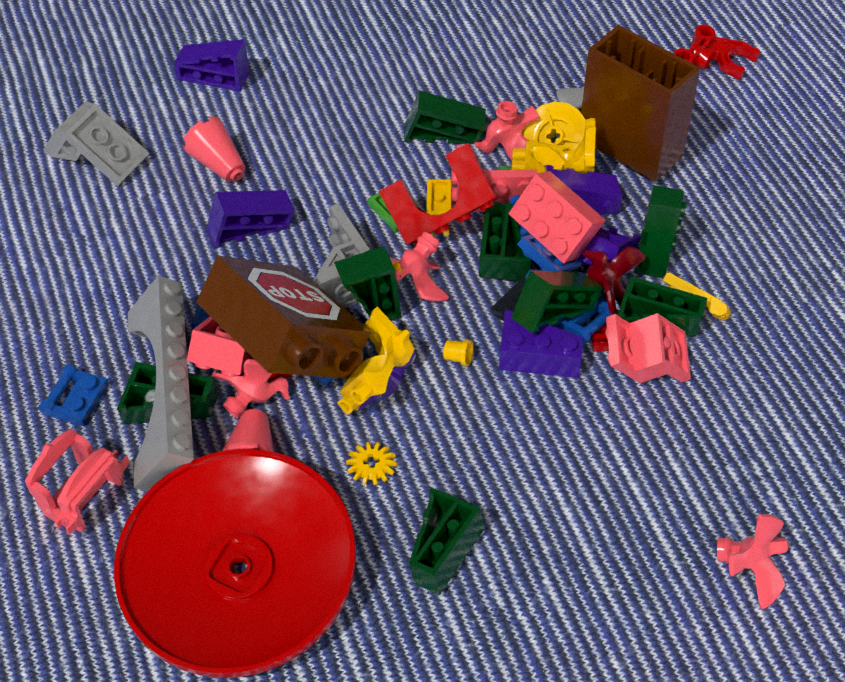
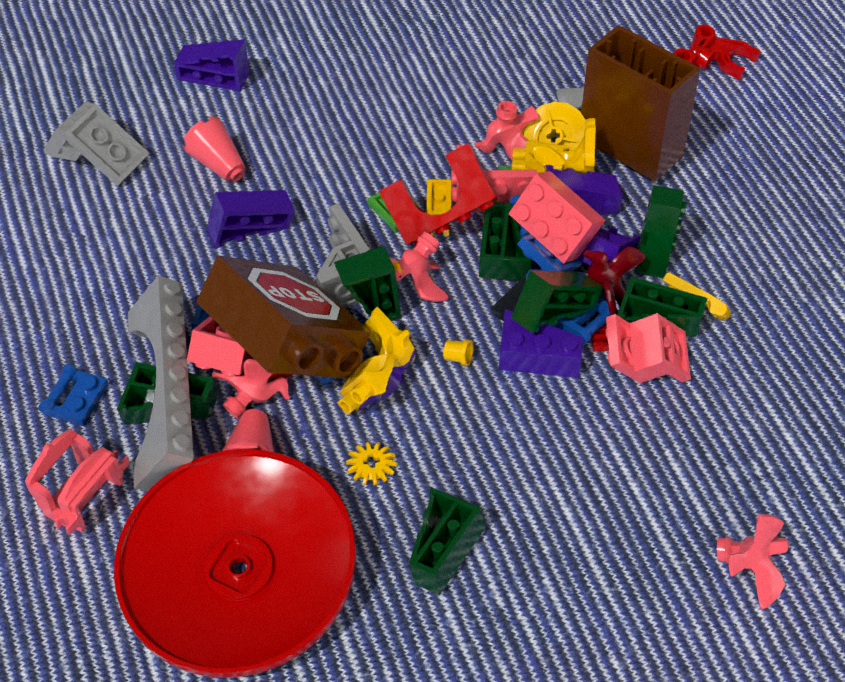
(444, 119): dark green wedge -> none

